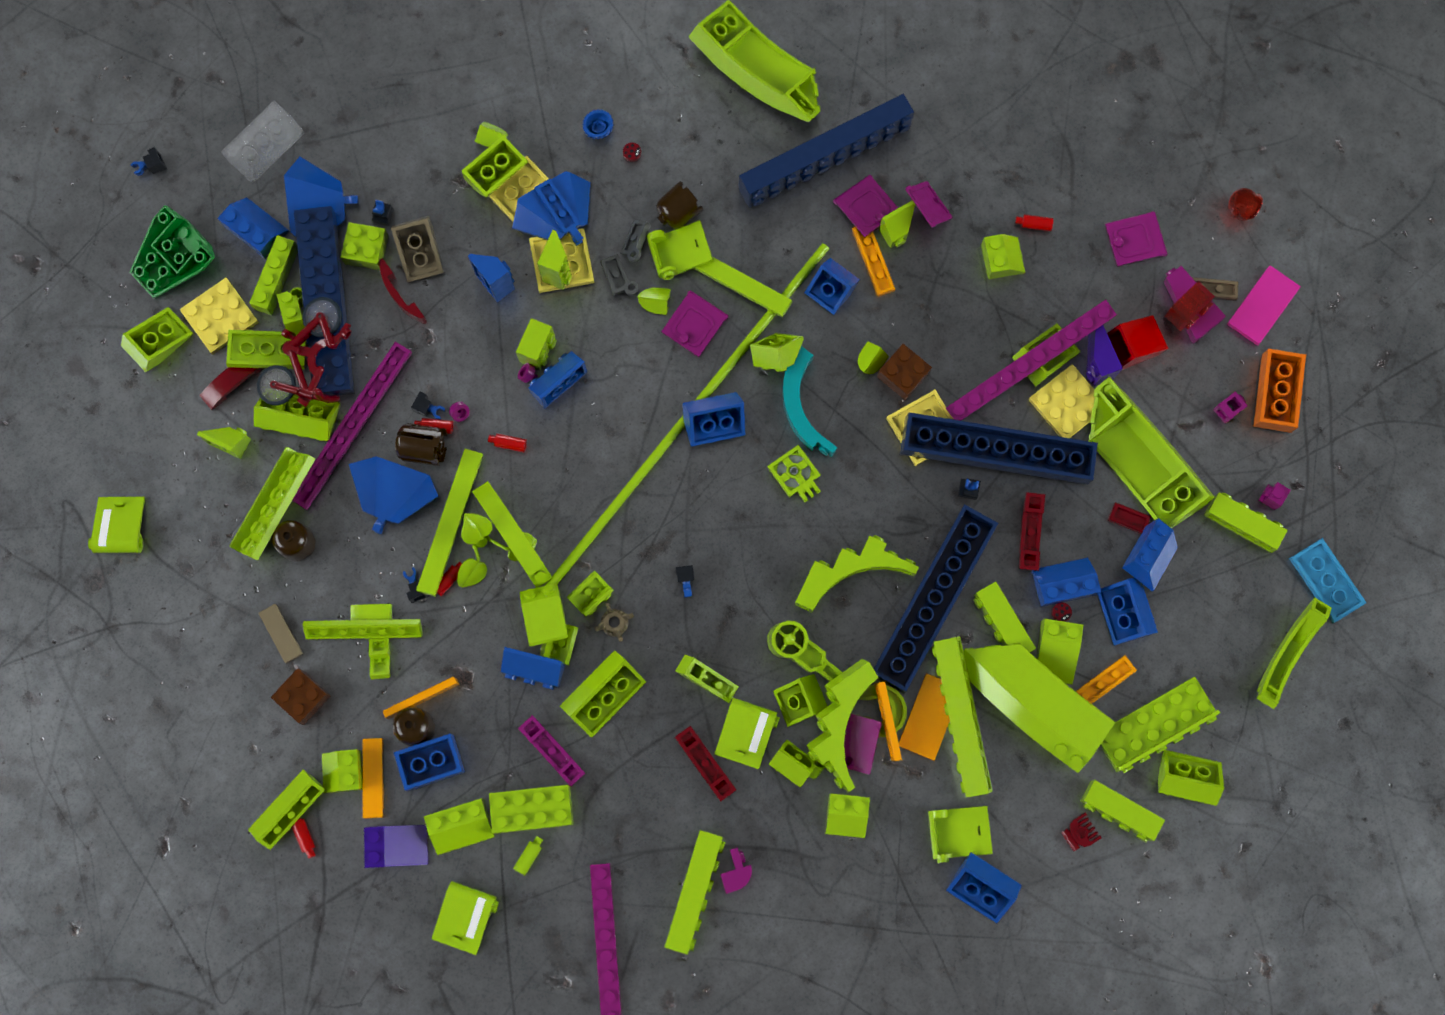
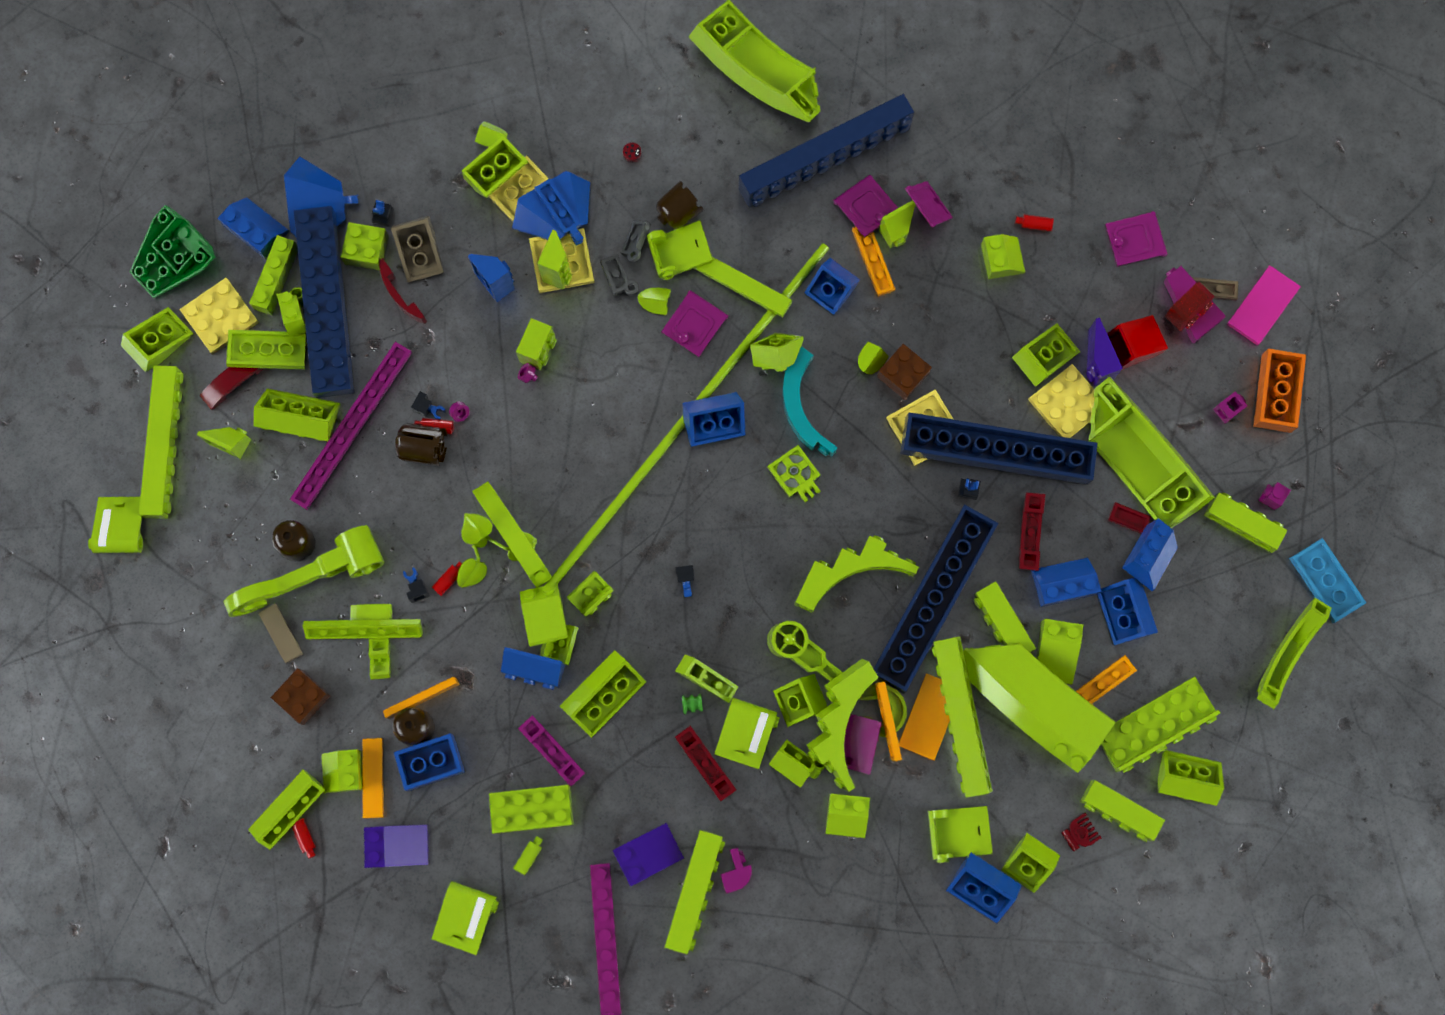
(152, 162): black piece -> none
(160, 442): none -> lime brick
(262, 141): clear slope -> none
(271, 503): lime bracket -> none
(277, 383): piece -> none
(354, 553): none -> lime piece
(390, 490): blue panel -> none
(449, 522): lime tile -> none
(459, 826): lime slope -> none
(508, 442): red cylinder -> none
(557, 378): blue slope -> none
(598, 124): blue hat -> none
(618, 631): dark tan piece -> none
(648, 854): none -> dark purple slope
(692, 703): none -> bright green bush
(1031, 361): magenta plate -> none
(1031, 863): none -> lime slope
(1061, 612): dark red tile -> none
(1245, 204): clear red cap -> none

